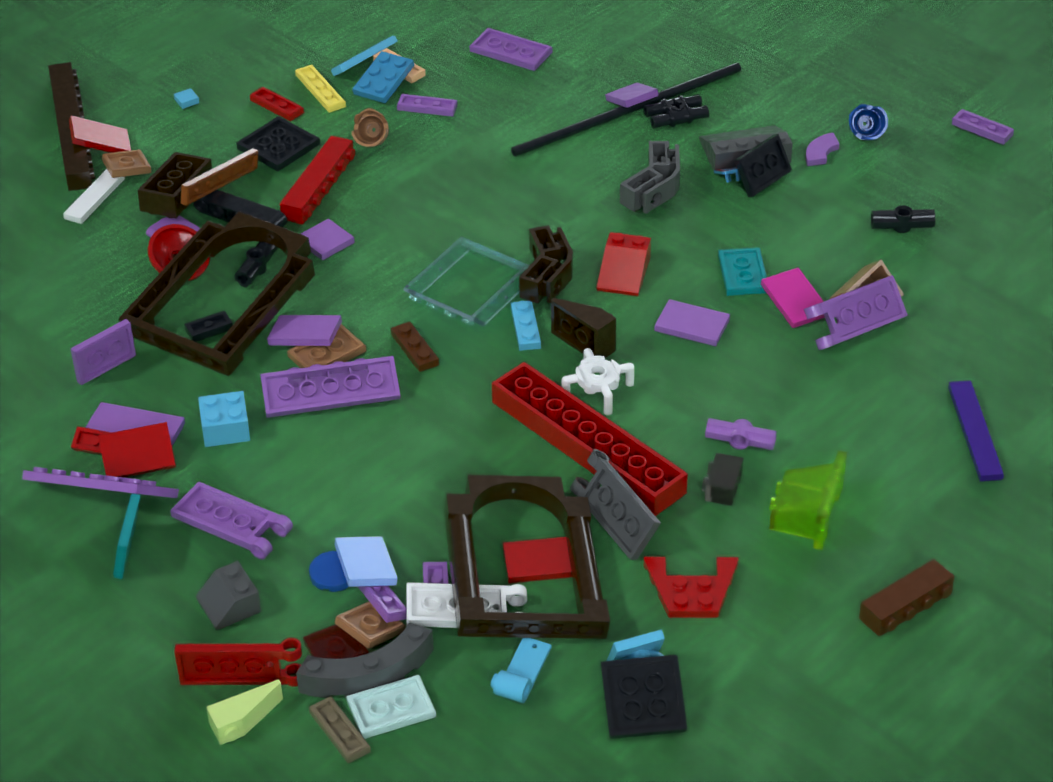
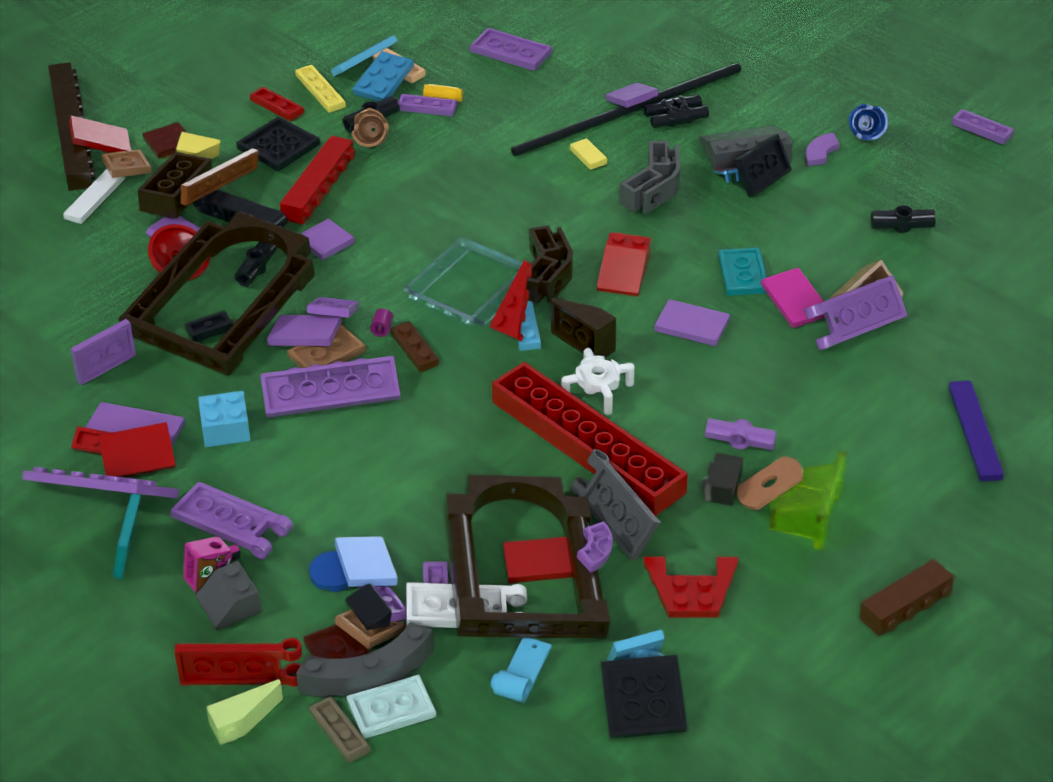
(164, 140): none -> clear red tile
(186, 98): medium azure tile -> none
(198, 145): none -> light yellow slope
(204, 557): none -> dark pink torso
(333, 307): none -> medium lavender tile
(369, 608): none -> black slope
(381, 322): none -> magenta gear
(386, 107): none -> black piece
(445, 92): none -> yellow piece
(513, 307): none -> red wing
(588, 154): none -> light yellow tile
(597, 548): none -> medium lavender tile
(755, 496): none -> nougat piece

